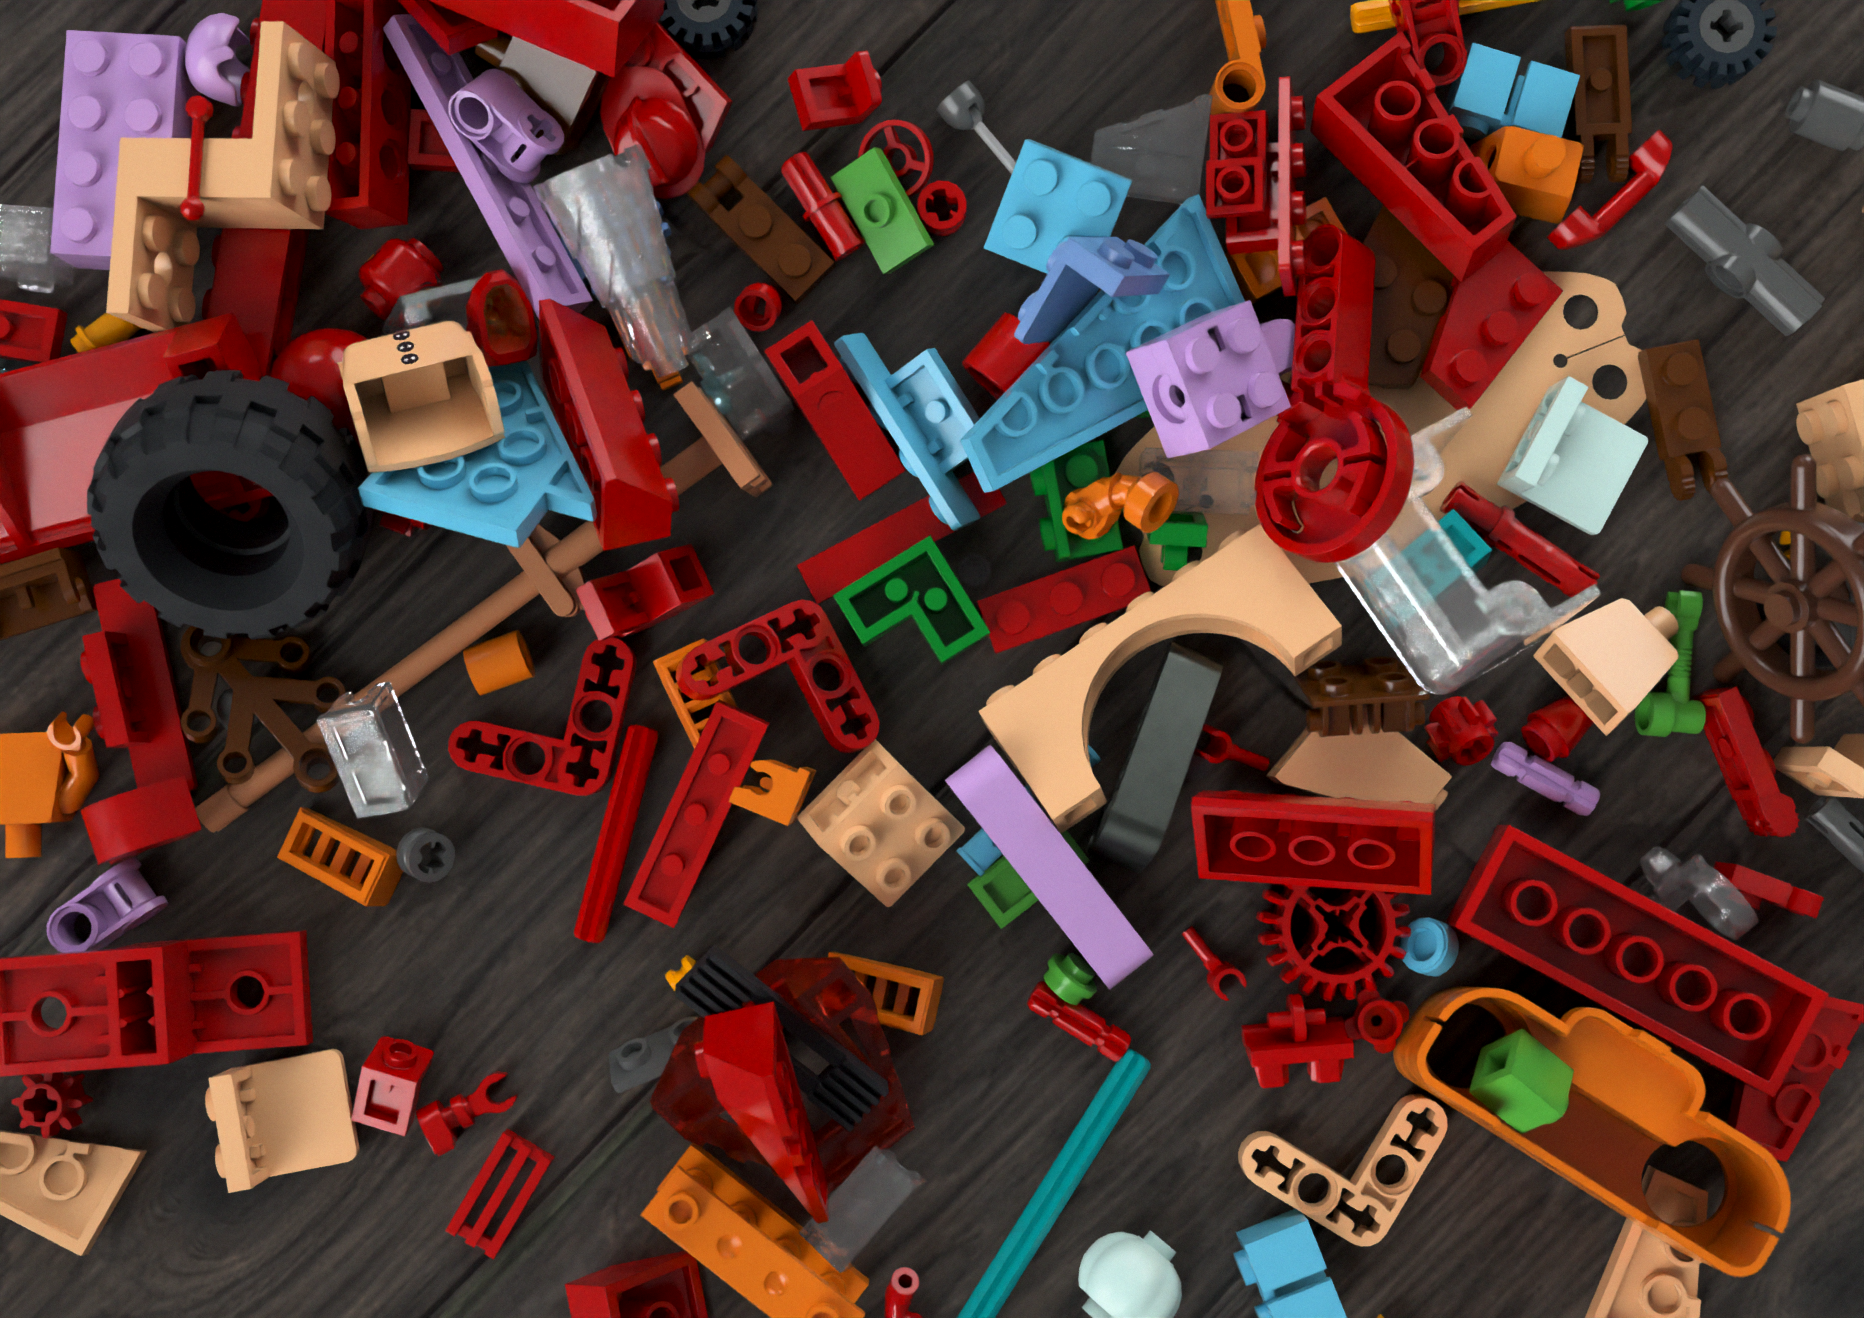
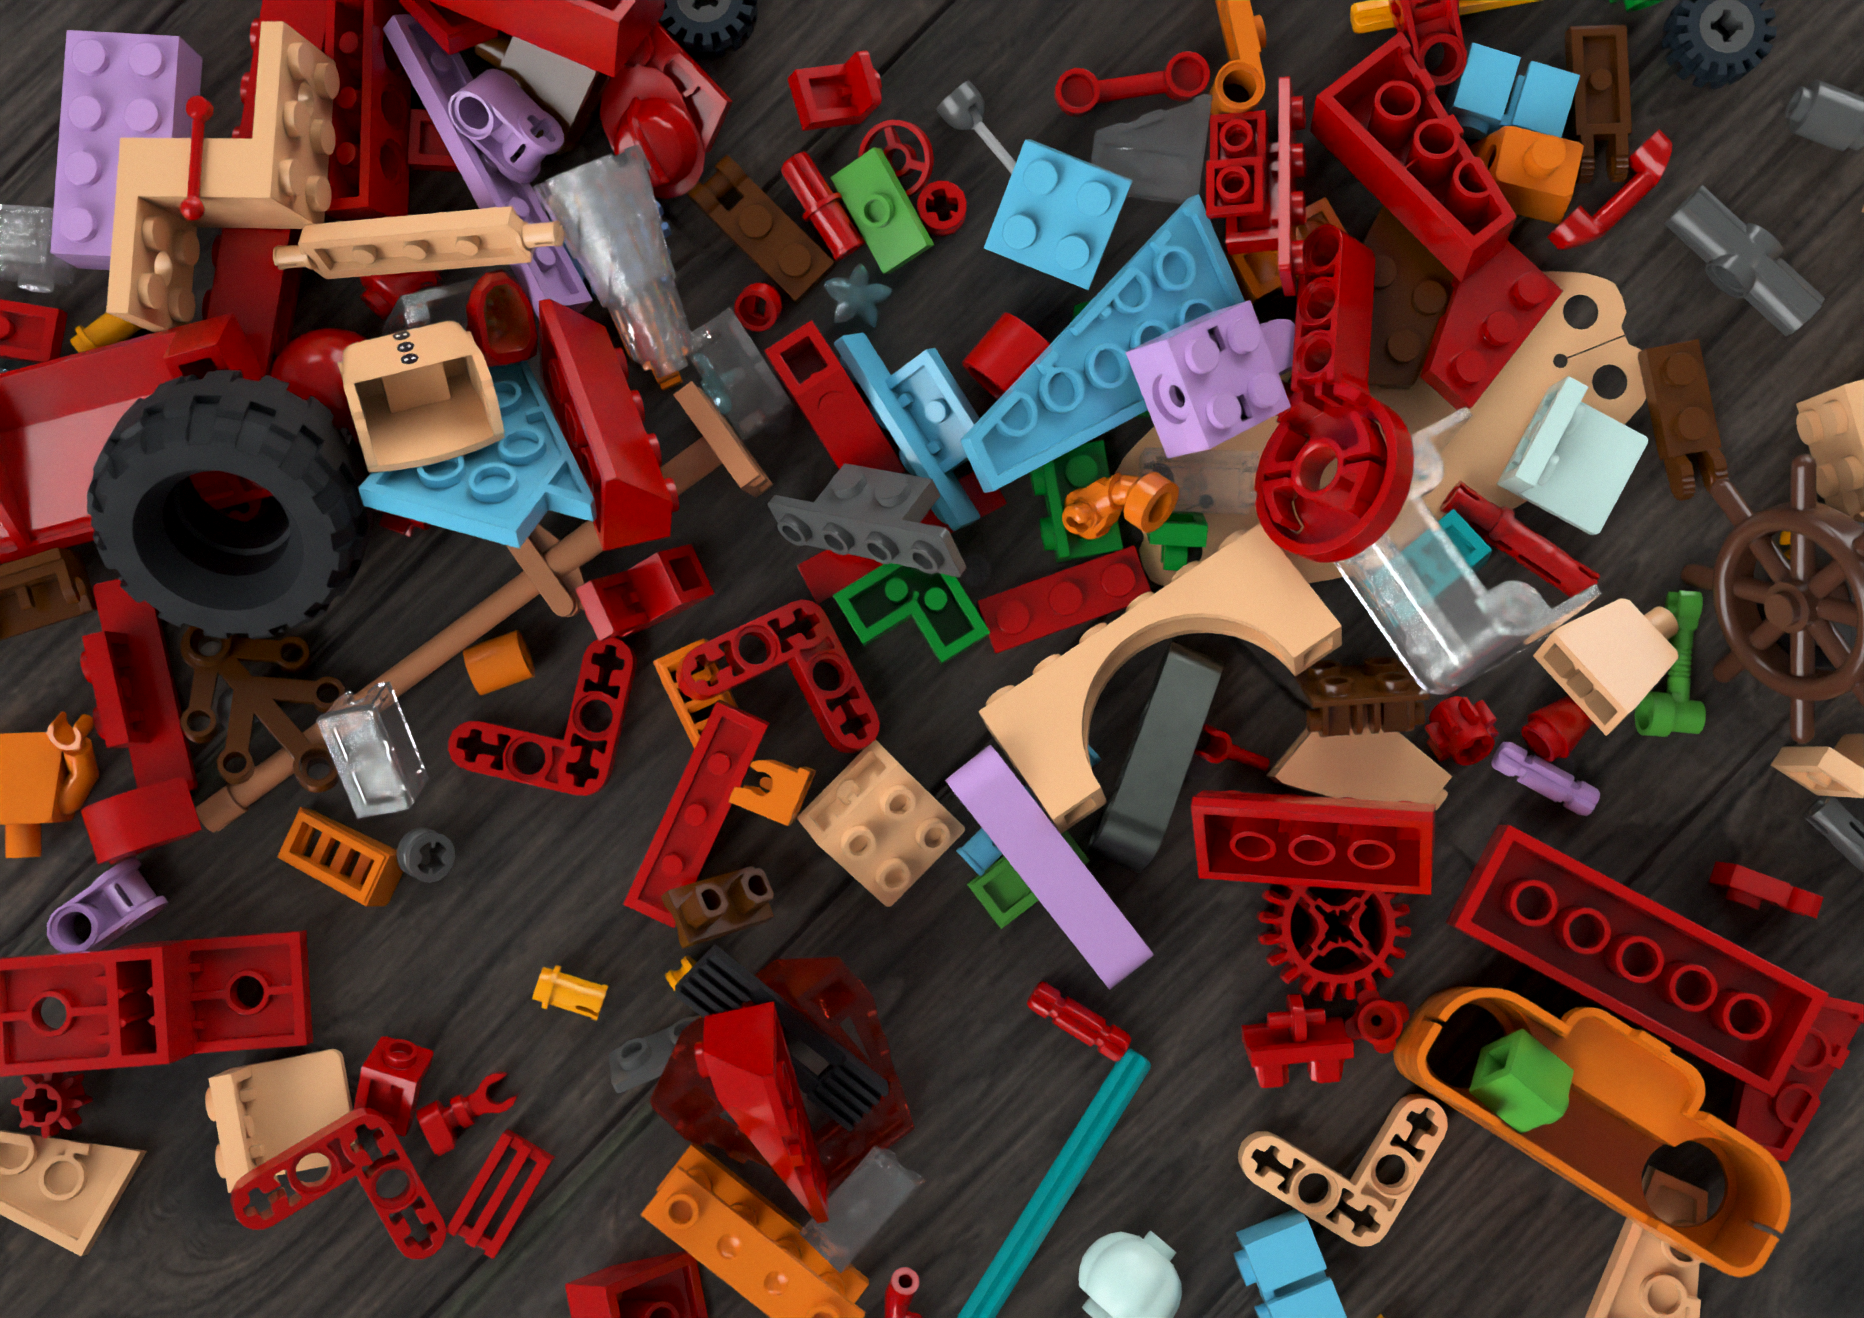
(212, 58): lavender hair -> none
(344, 1164): none -> red beam
(418, 243): none -> light nougat plate
(569, 992): none -> light orange pin
(616, 833): red axle -> none
(720, 905): none -> reddish brown hips
(856, 296): none -> clear light blue plant
(874, 518): none -> dark grey bracket
(898, 1018): orange slope -> none
(1070, 978): bright green plate -> none
(1076, 274): medium blue bracket -> none
(1181, 80): none -> red bar
(1215, 967): red hand -> none
(1430, 947): medium azure tile -> none
(1704, 887): clear piece -> none
(1746, 764): red hinge -> none

